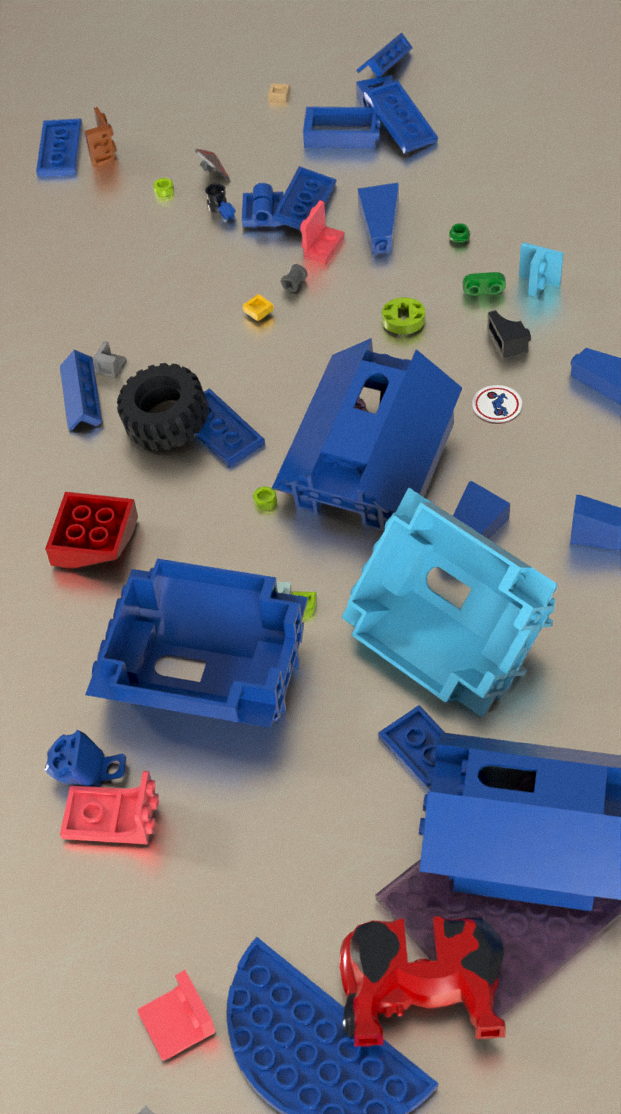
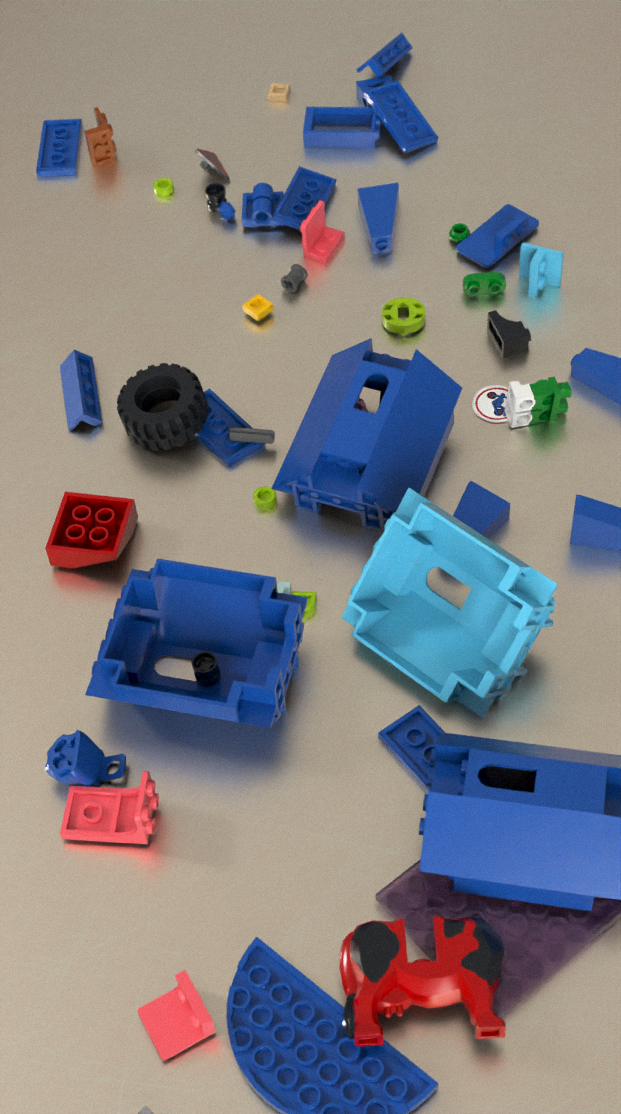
(108, 363): light grey panel -> none
(206, 668): none -> black wheel
(252, 435): none -> dark grey axle
(497, 236): none -> blue bracket
(536, 402): none -> hips

